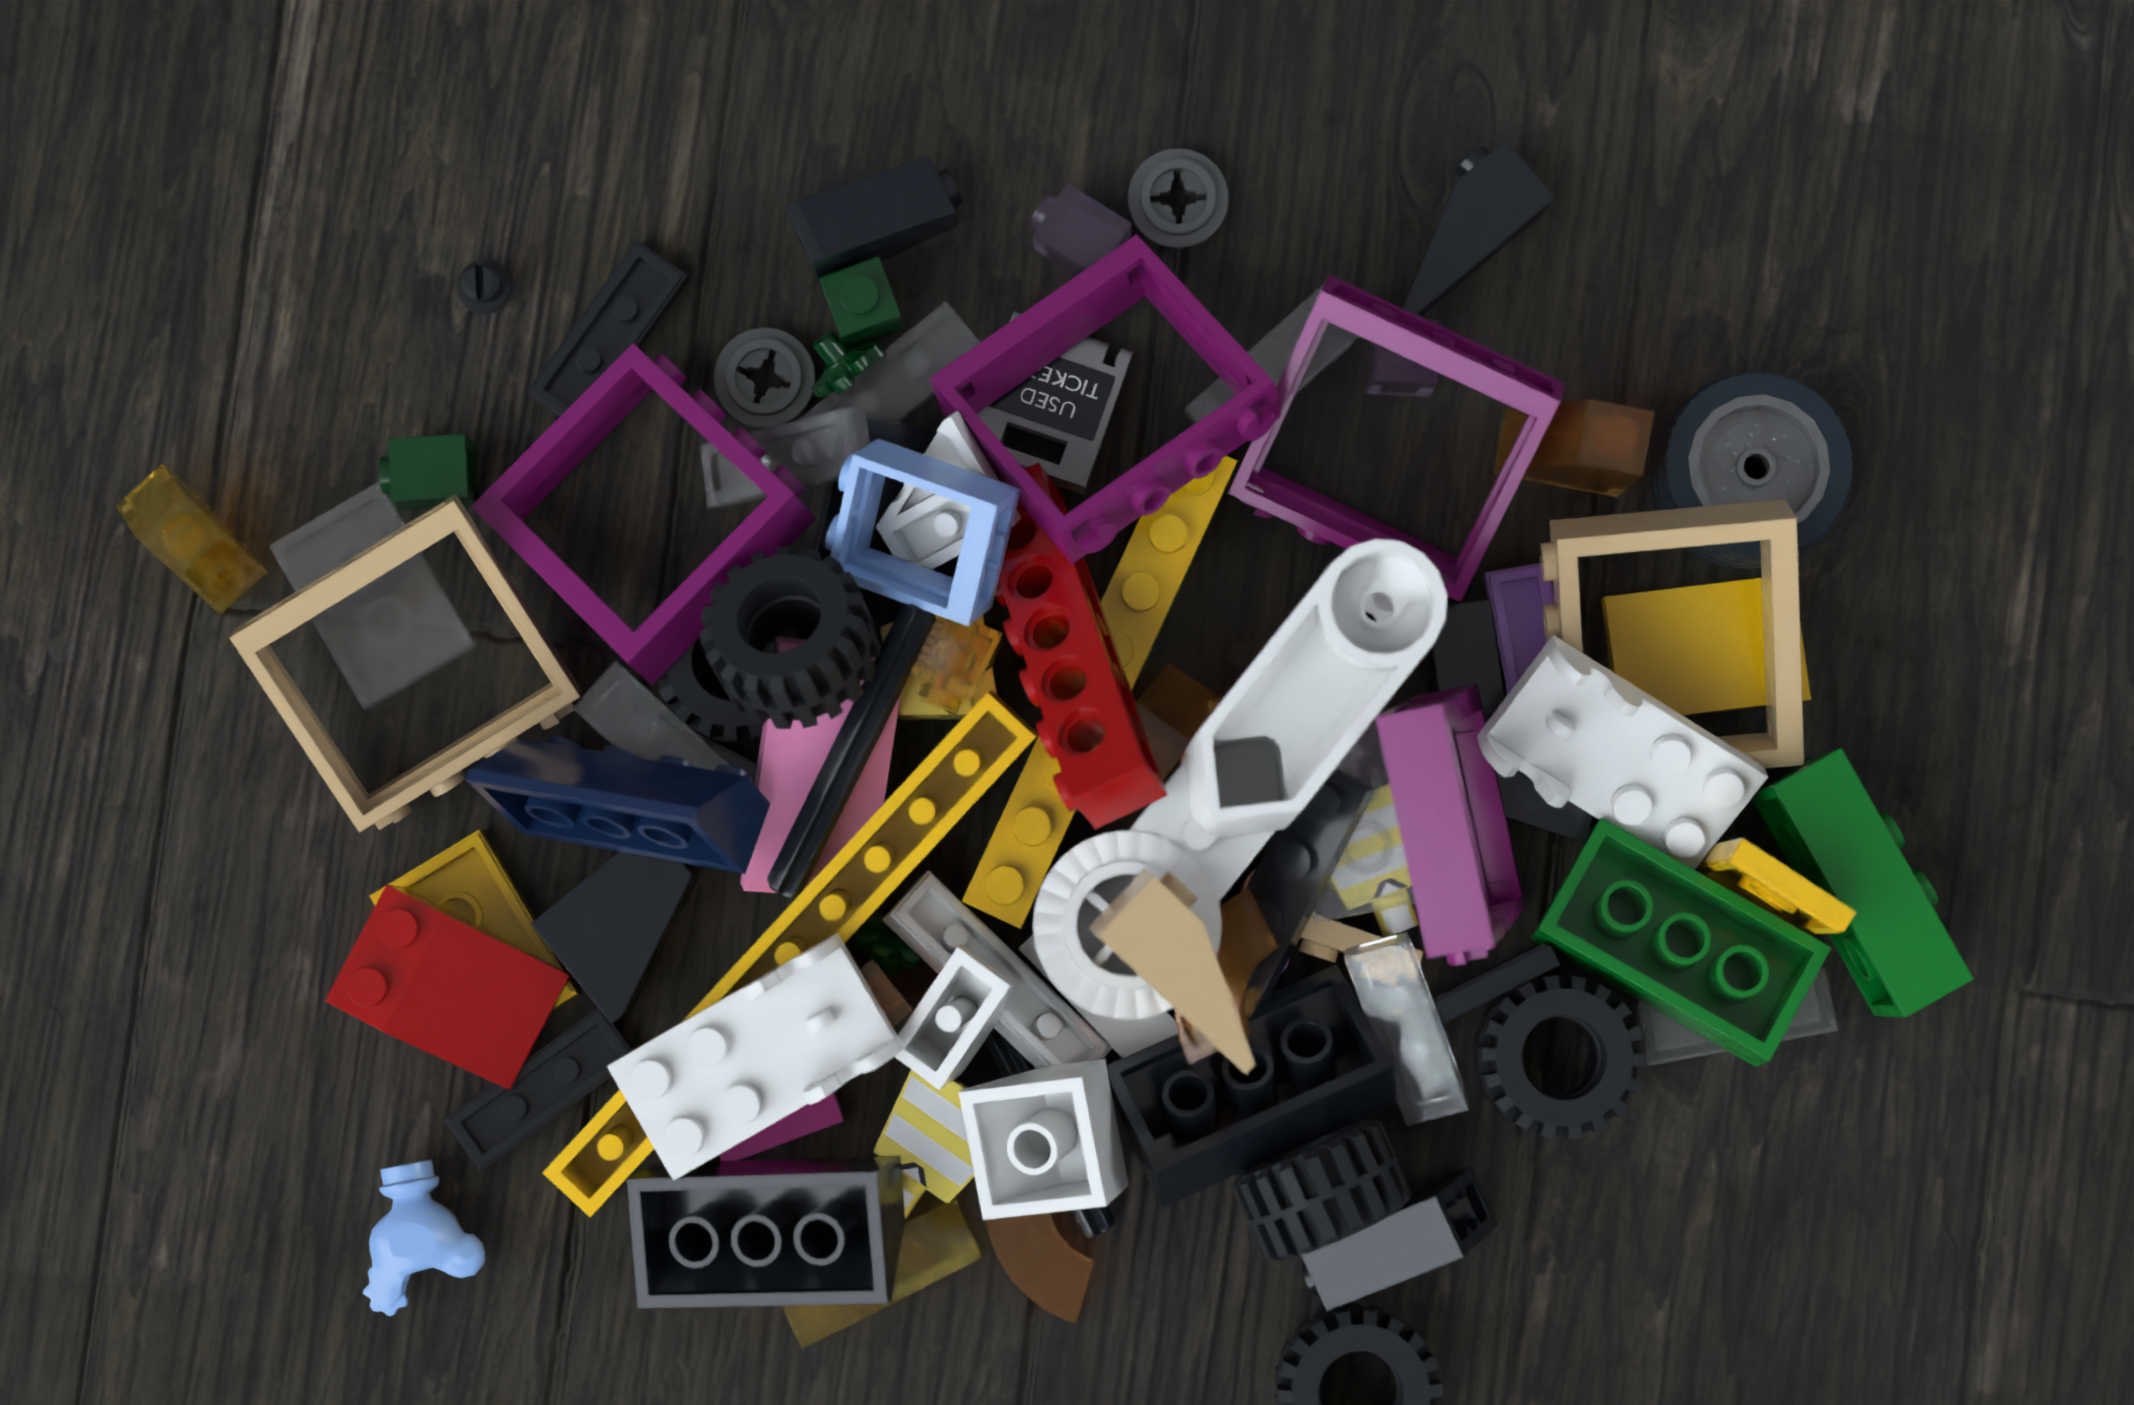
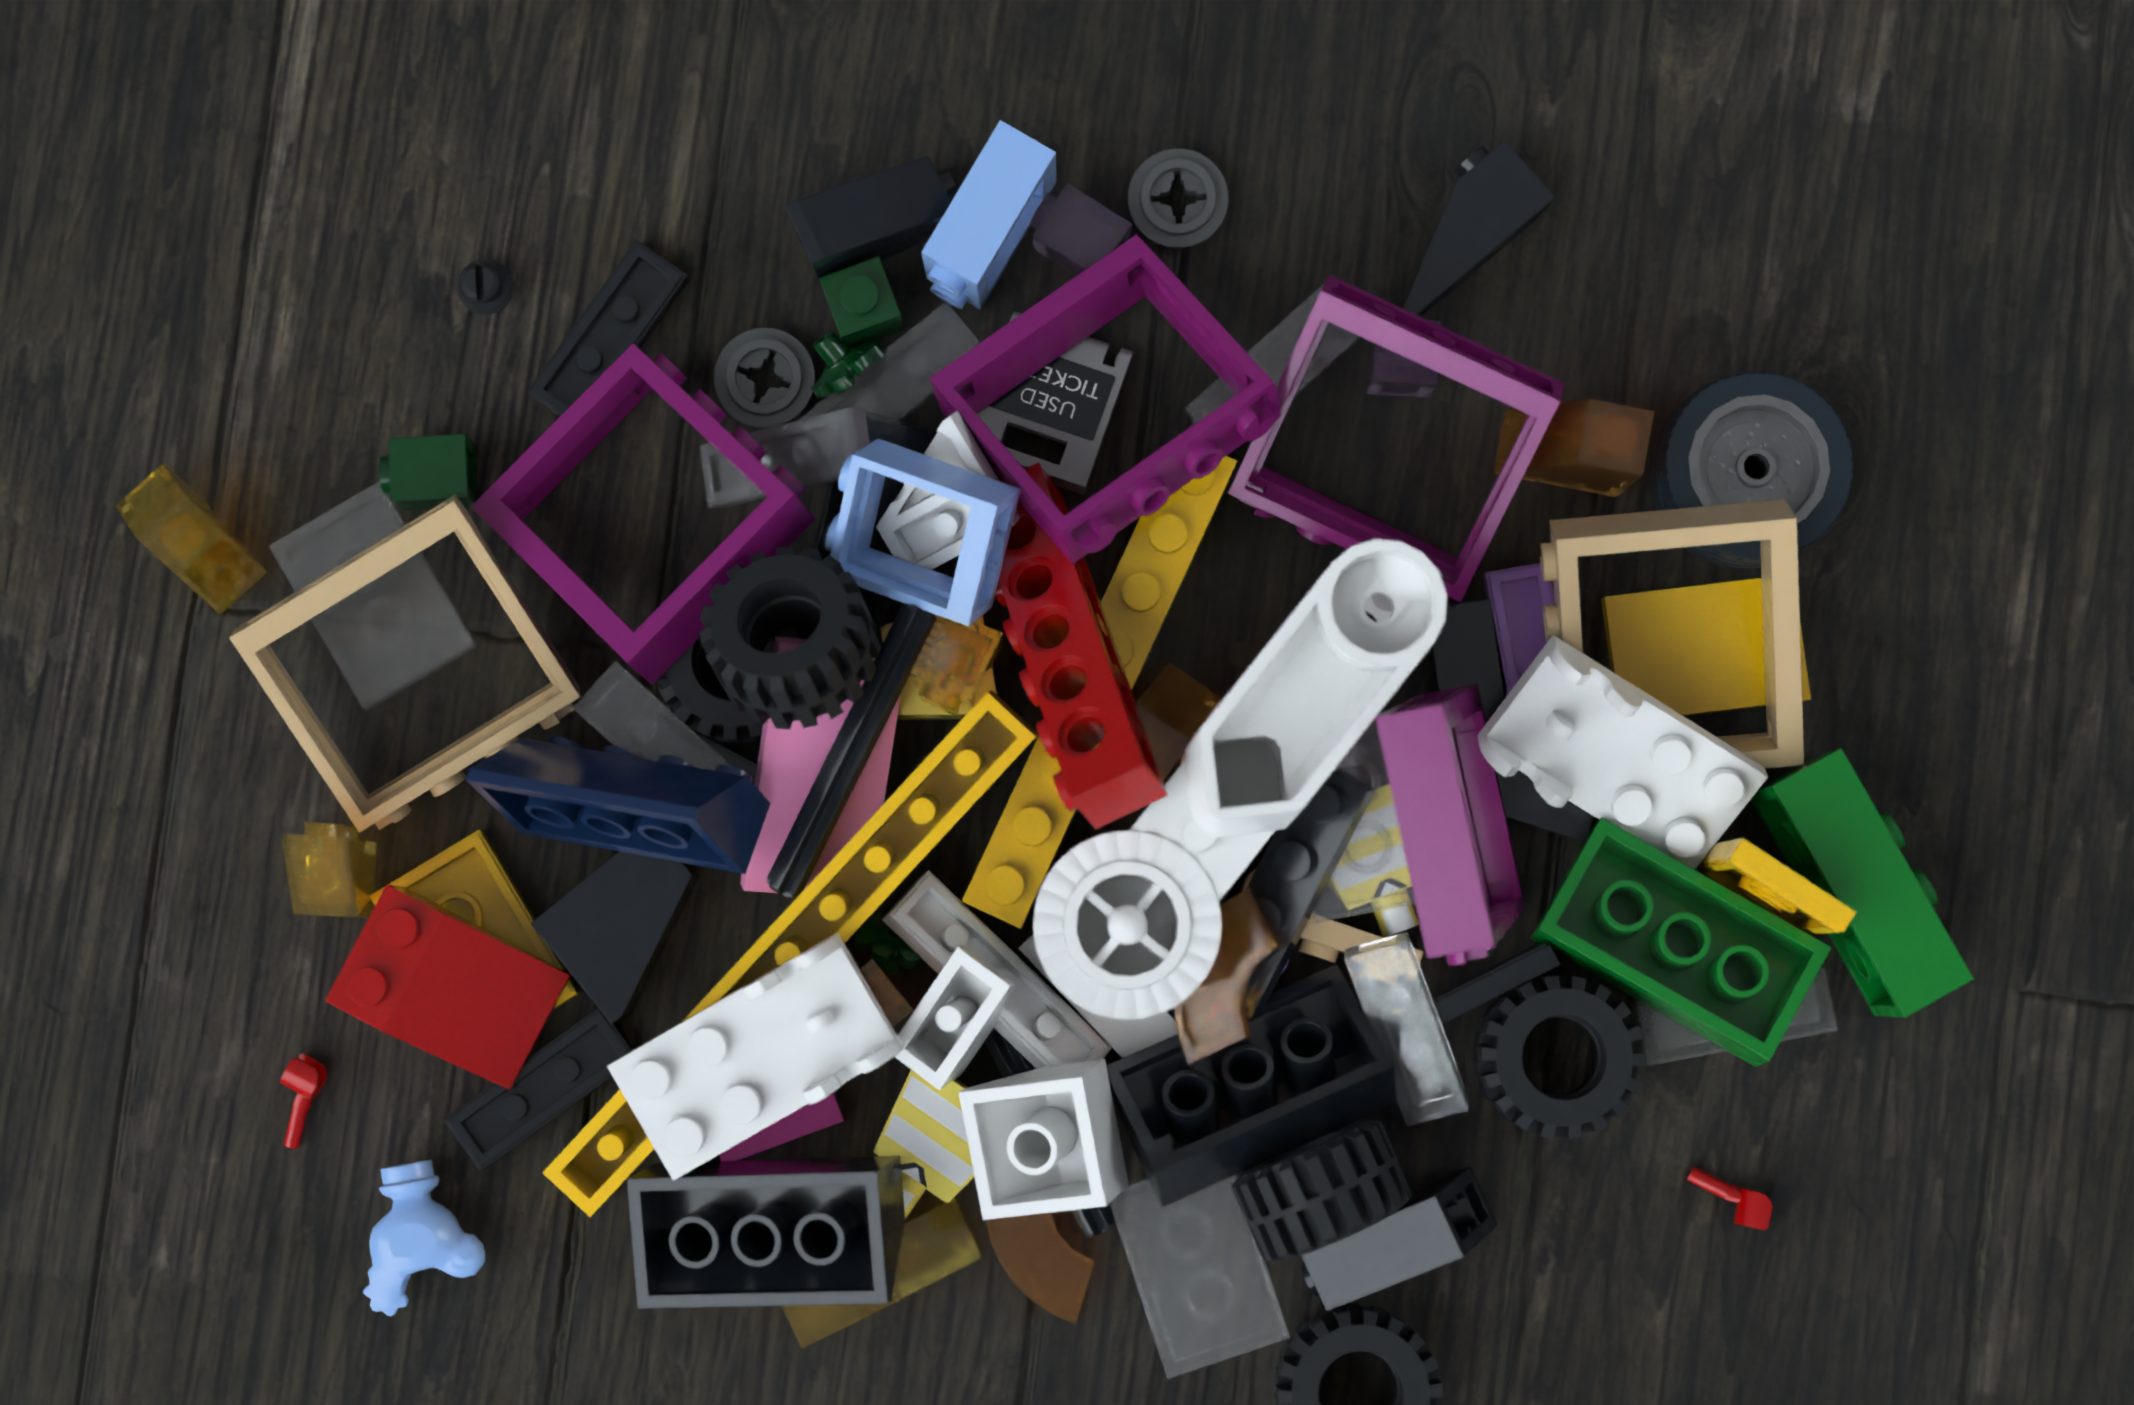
(307, 1079): none -> red hand
(330, 871): none -> clear yellow slope
(988, 217): none -> light blue window
(1173, 953): tan slope -> none
(1198, 1275): none -> clear tile
(1752, 1207): none -> red hand

